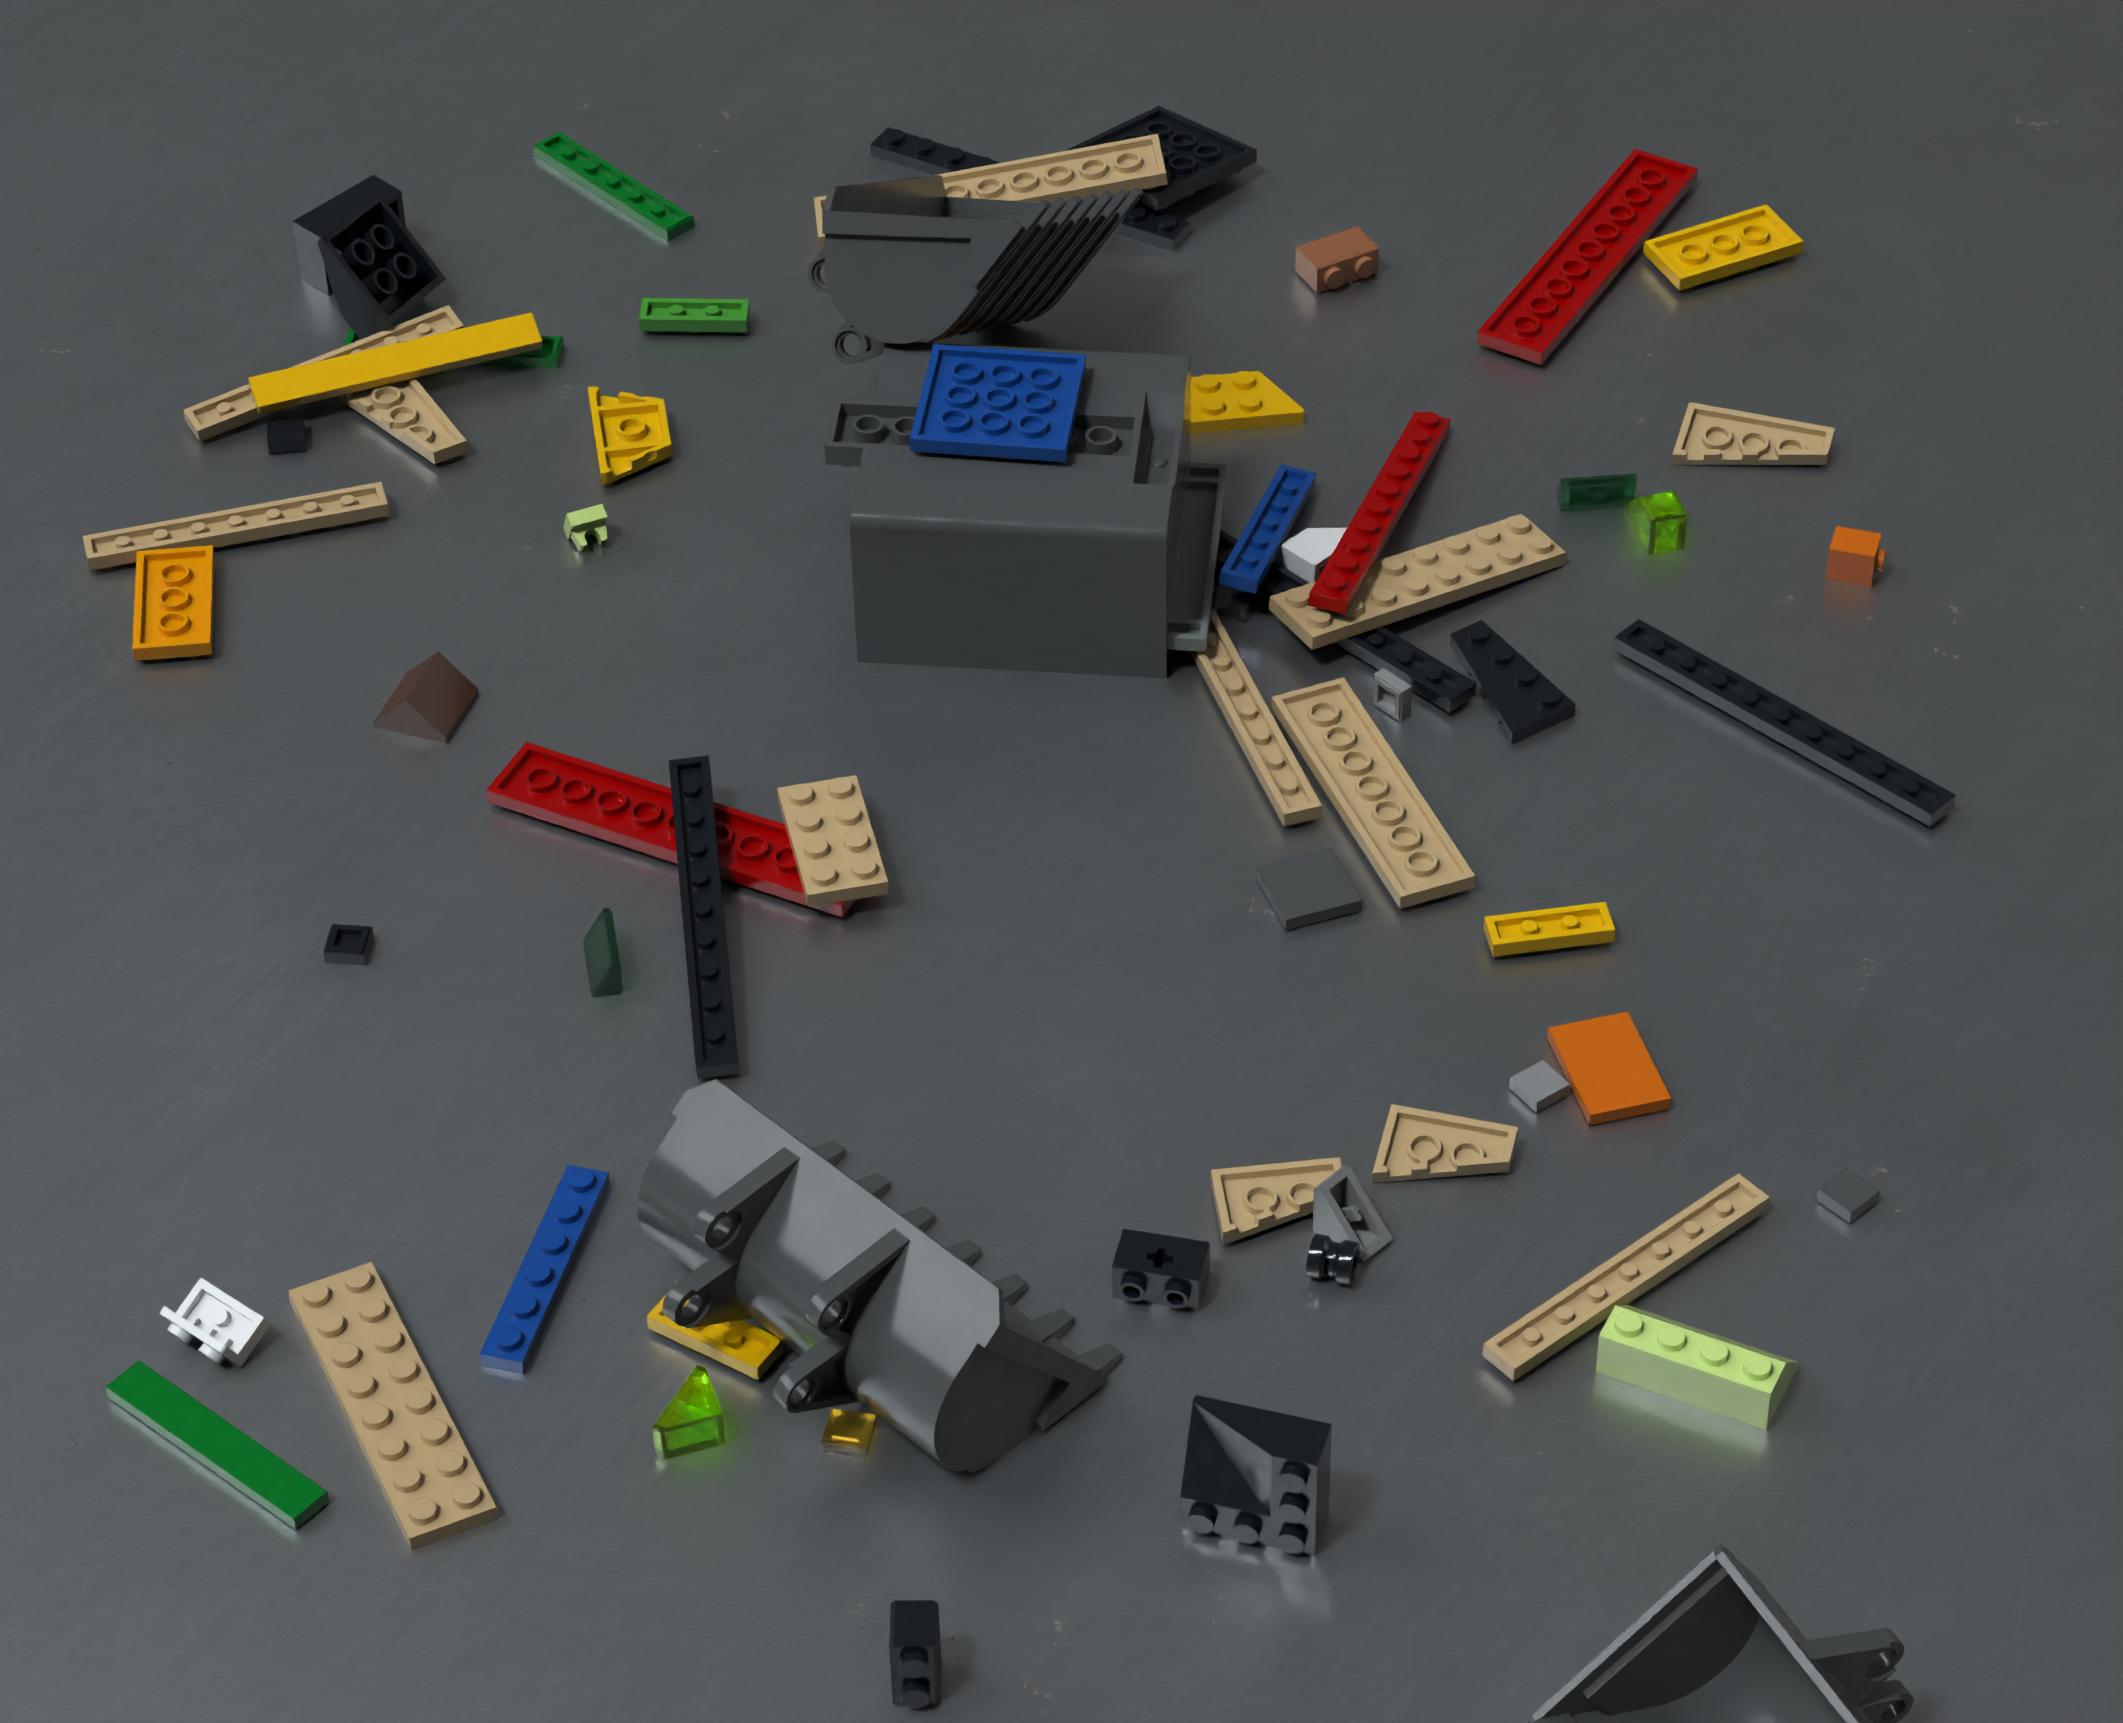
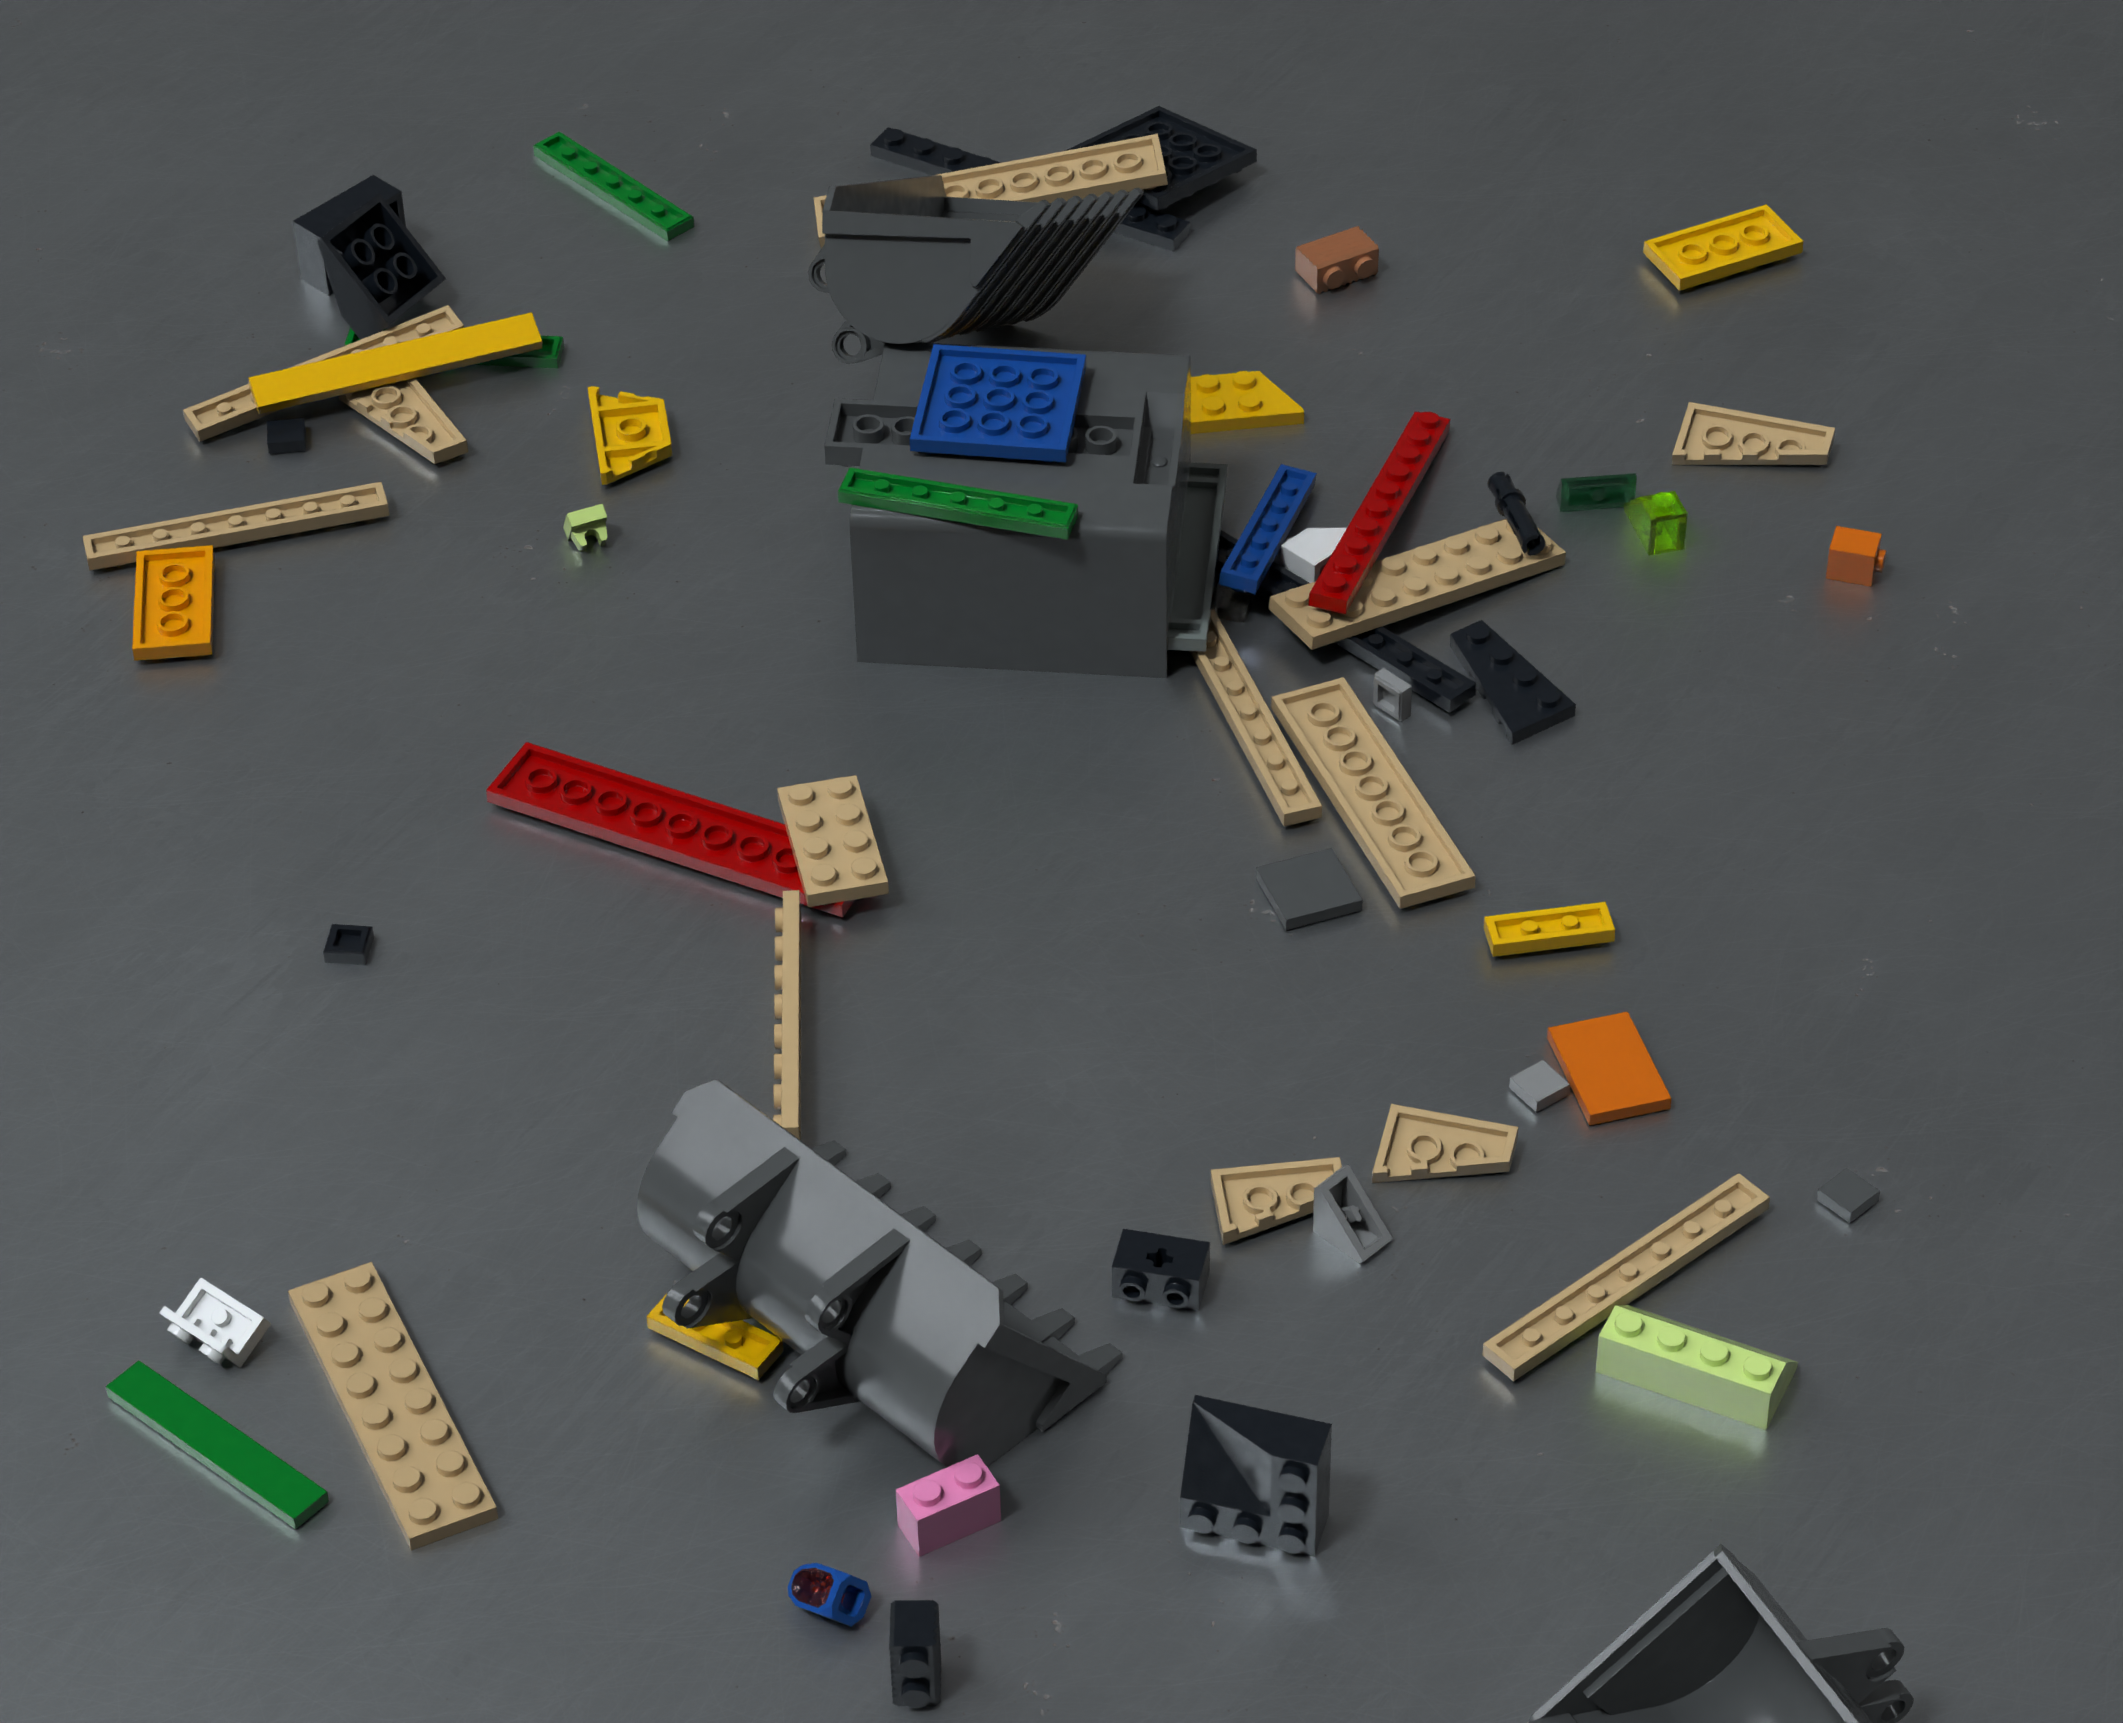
(429, 701): reddish brown slope -> none
(544, 1270): blue plate -> none
(603, 957): clear green slope -> none
(690, 1420): clear neon green slope -> none
(694, 315): bright green plate -> none
(703, 918): black plate -> none
(788, 1008): none -> tan plate
(829, 1593): none -> blue rock
(848, 1434): clear yellow tile -> none
(948, 1505): none -> bright pink brick
(958, 503): none -> green tile
(1332, 1259): black wheel -> none
(1511, 504): none -> black pin
(1587, 257): red plate -> none
(1785, 722): black plate -> none

